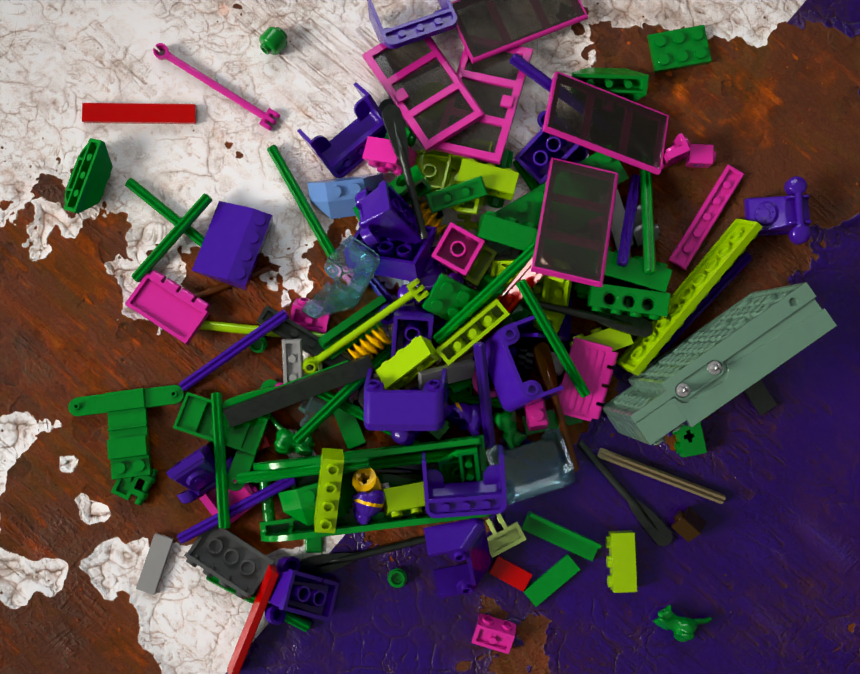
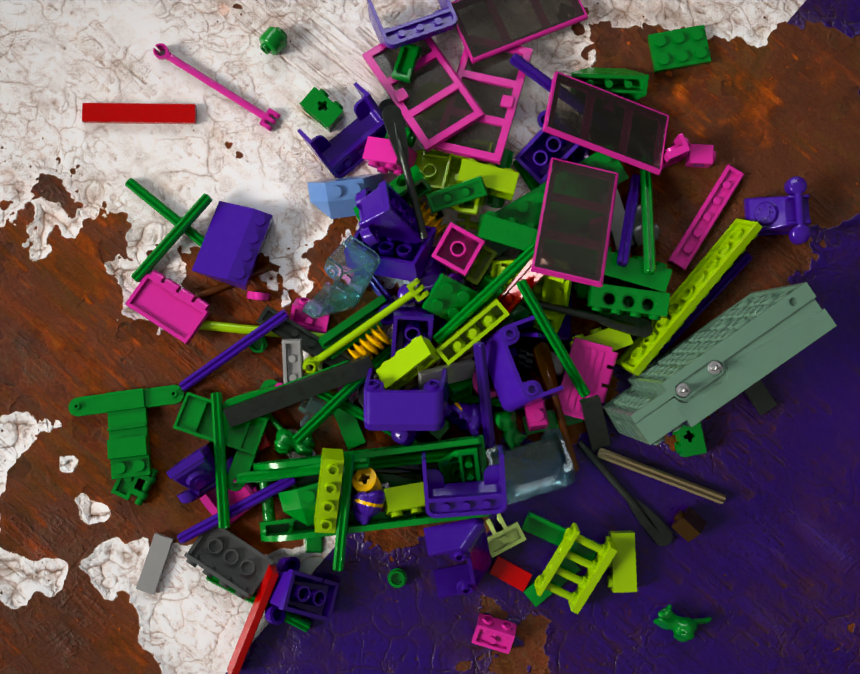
(88, 177): green wedge -> none
(258, 296): none -> dark pink tile
(301, 200): green axle -> none
(312, 103): none -> green brick
(329, 562): pearl dark grey piece -> none
(343, 512): none -> green axle
(406, 63): none -> green tile
(585, 583): none -> lime fence
(595, 422): none -> pearl dark grey tile

